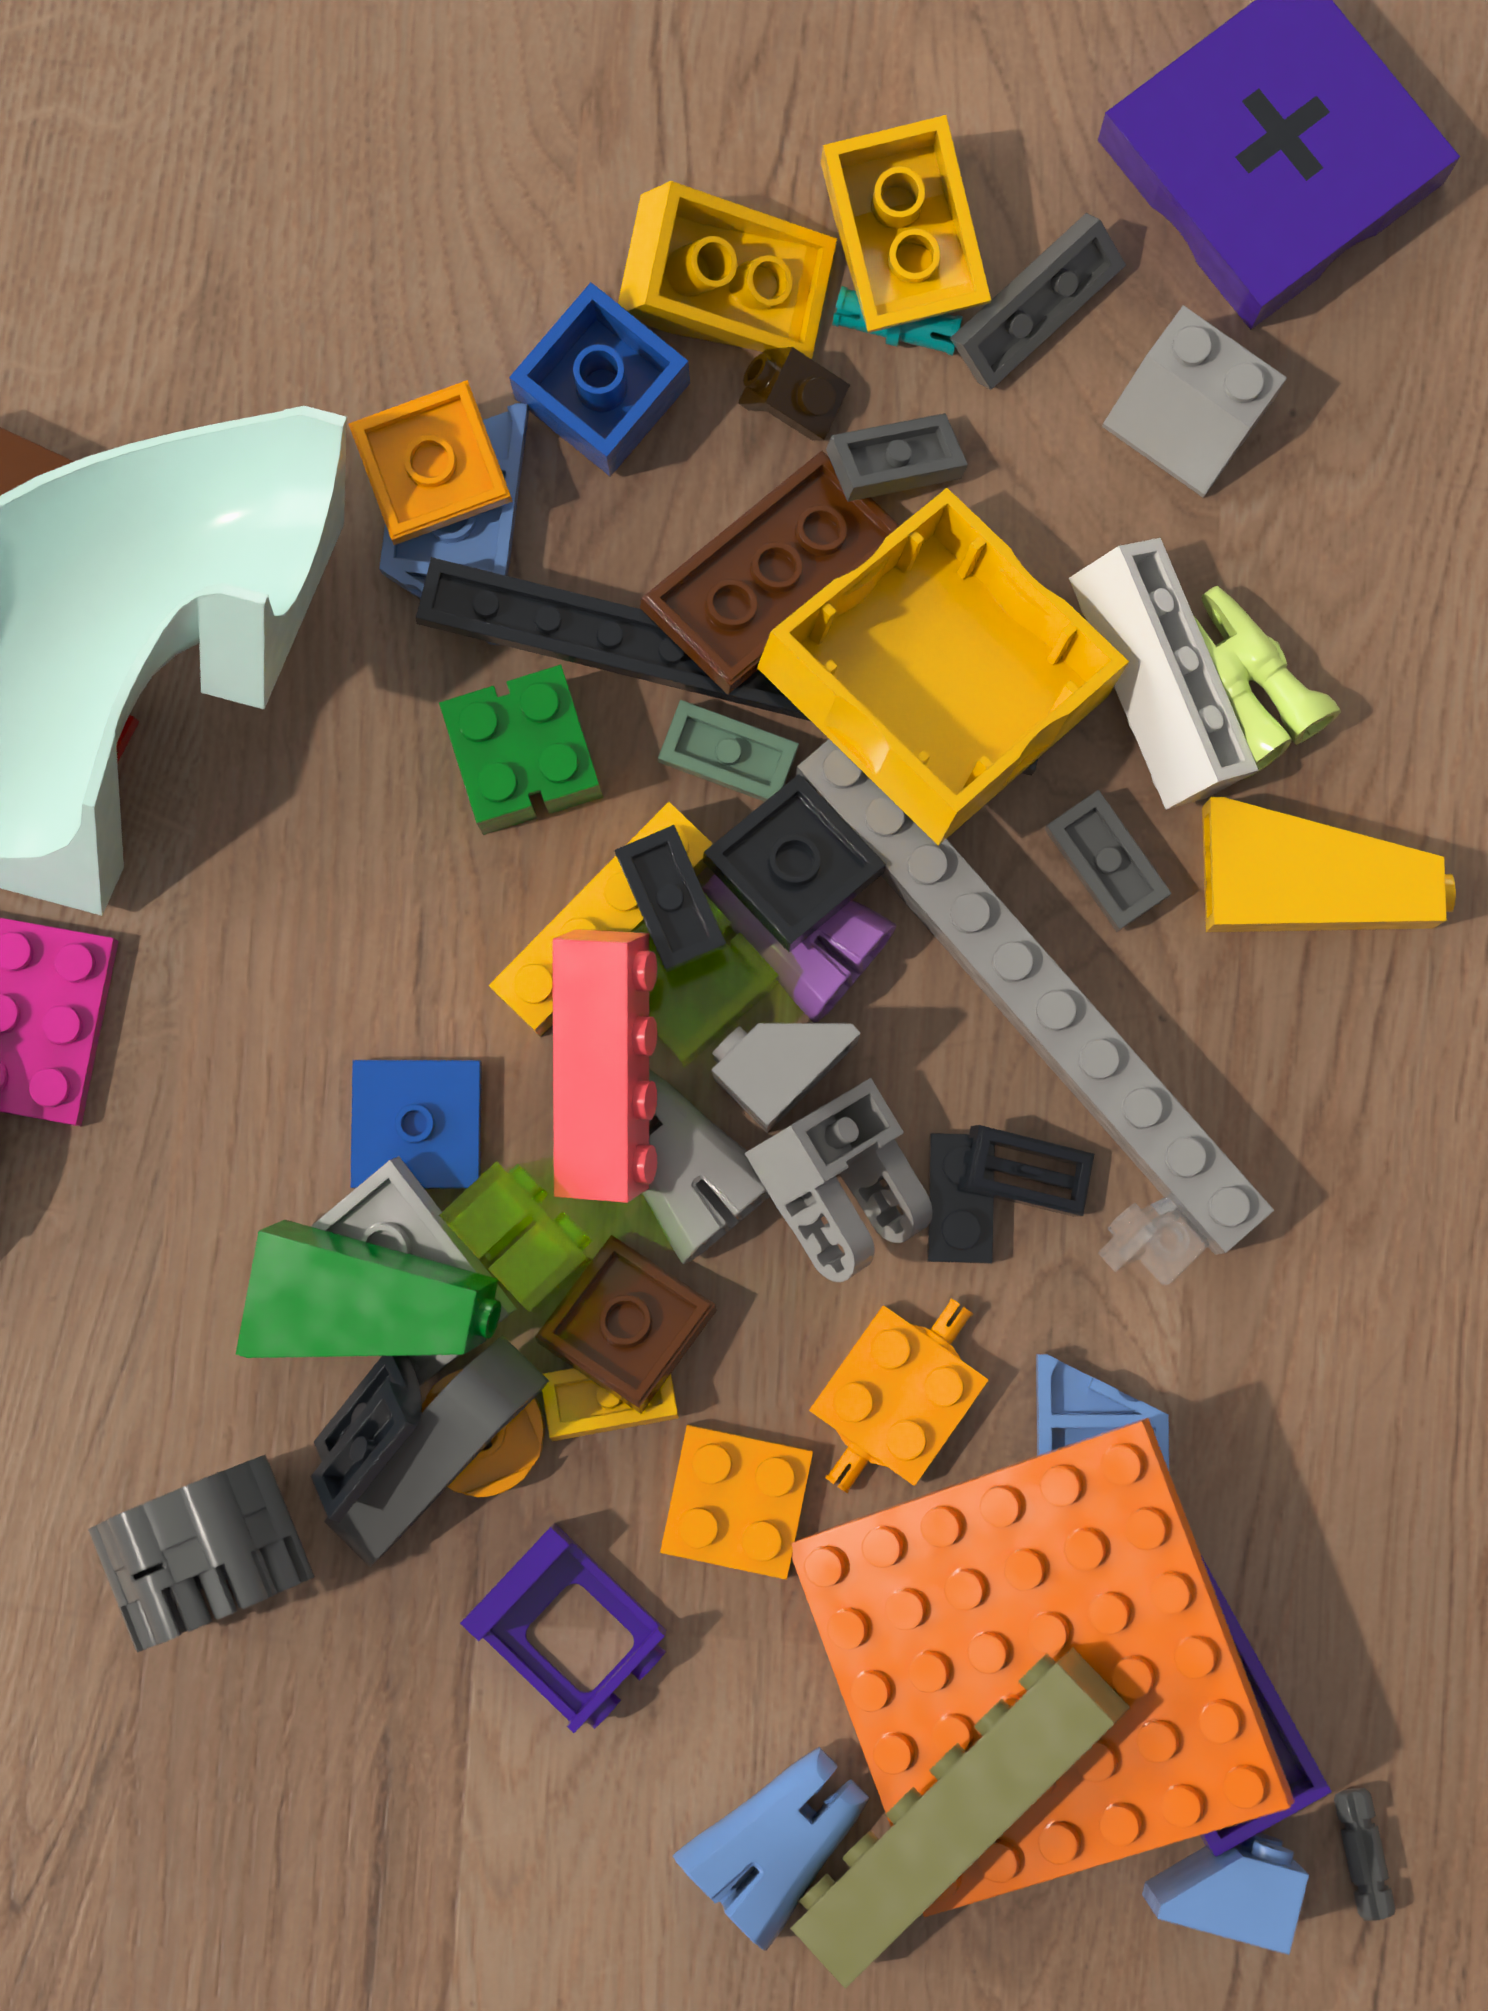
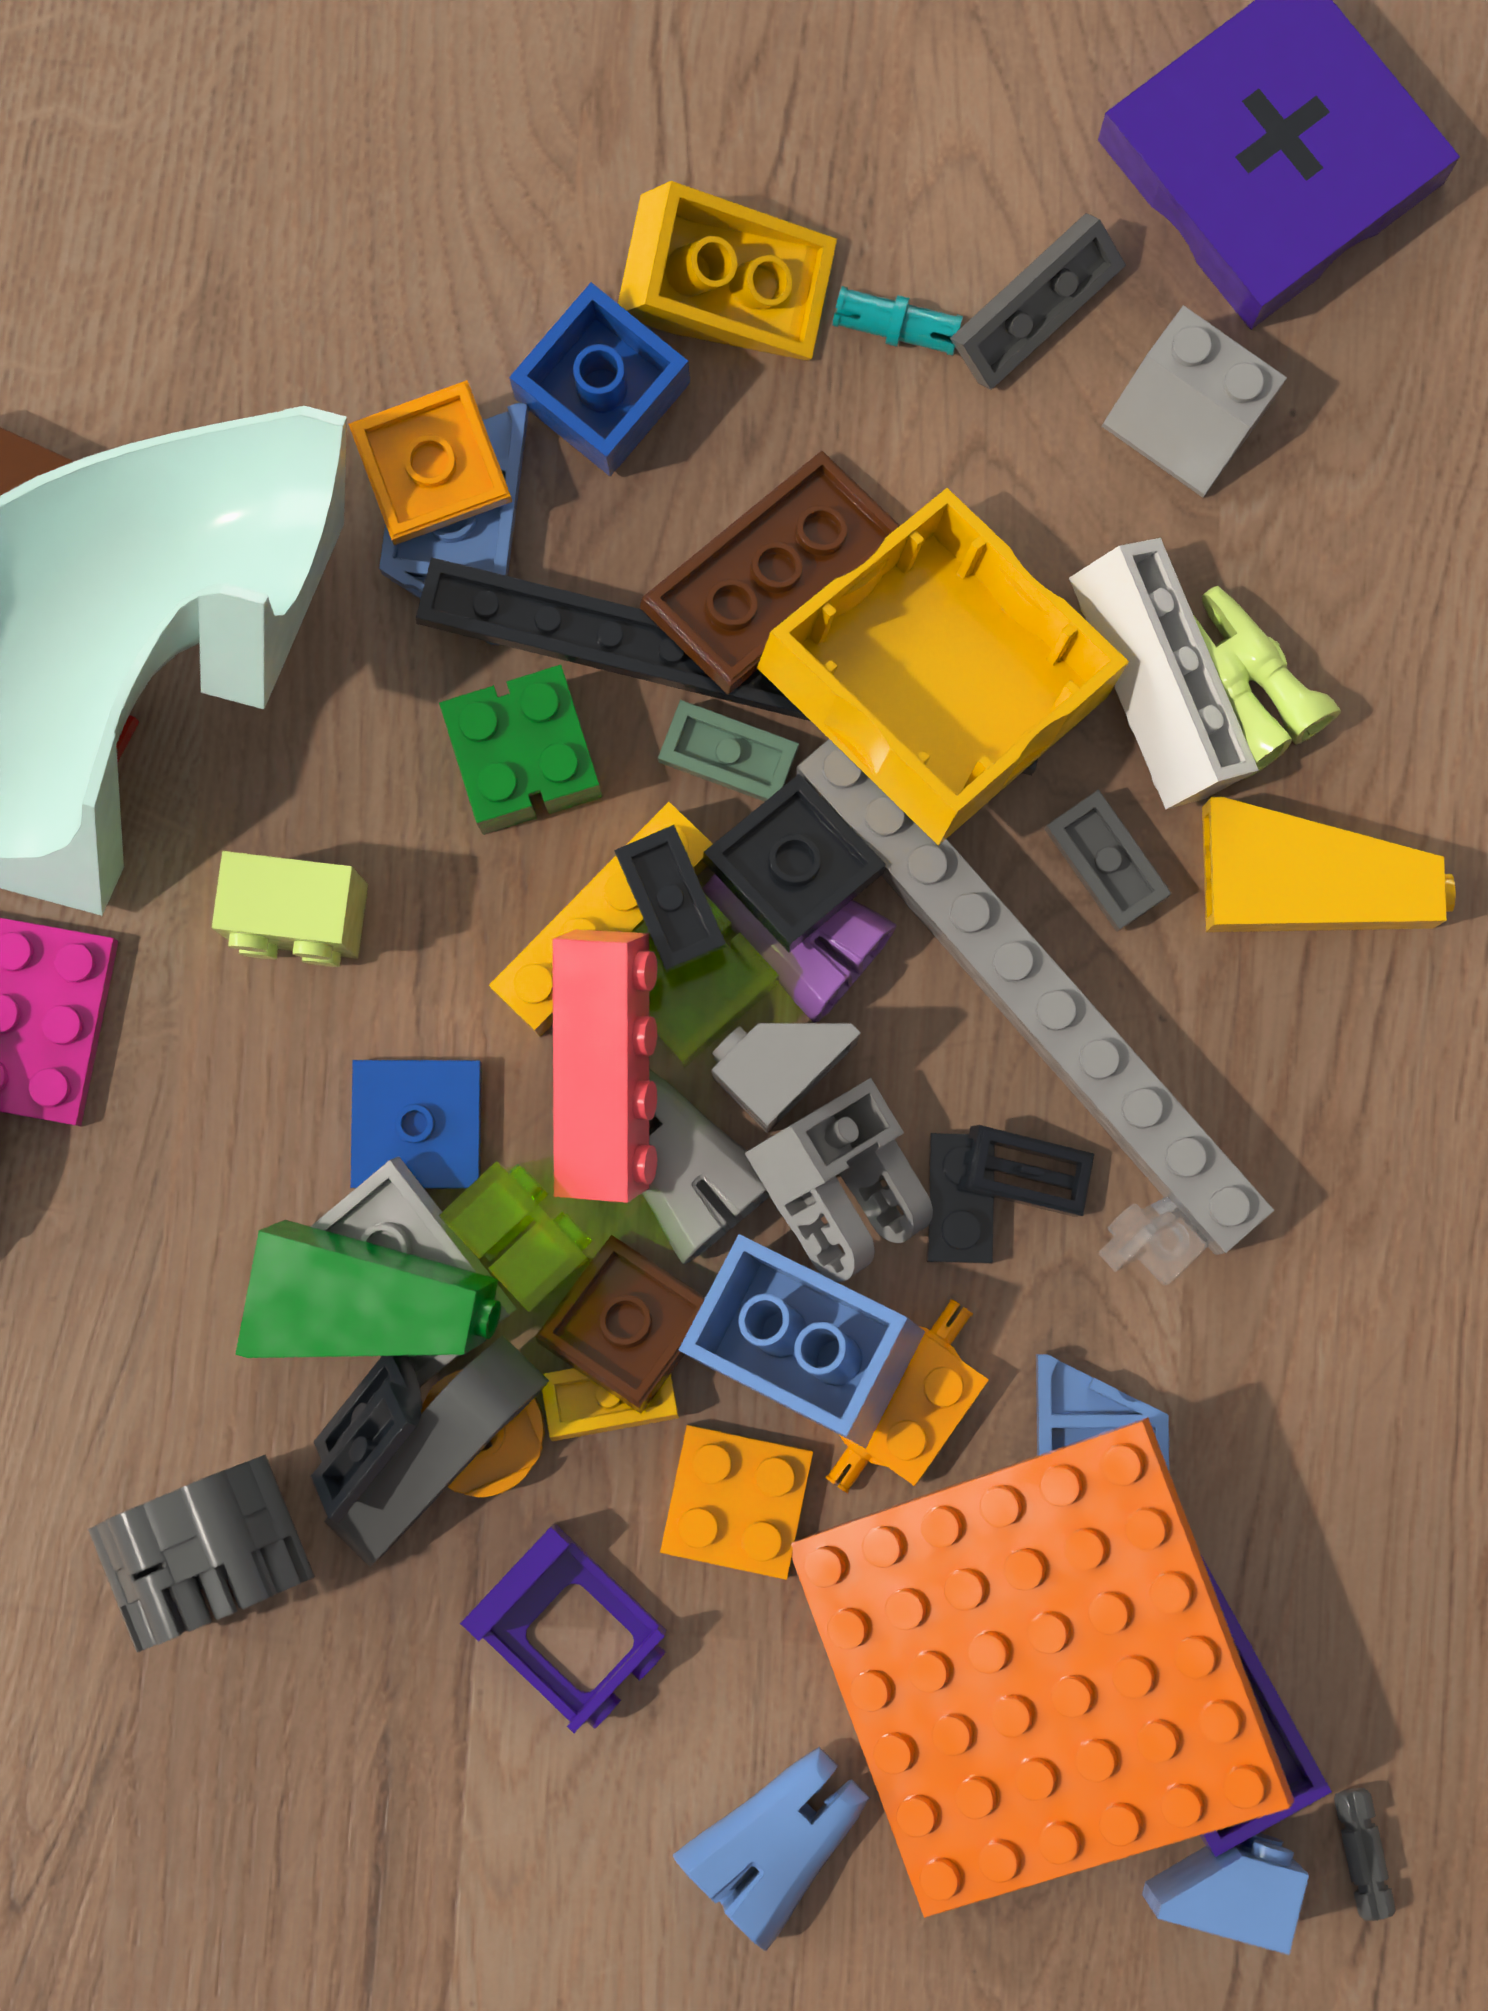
(289, 906): none -> yellowish green brick
(794, 391): dark brown bracket -> none
(802, 1340): none -> medium blue brick
(896, 457): dark grey plate -> none
(905, 223): yellow slope -> none
(959, 1816): olive brick -> none

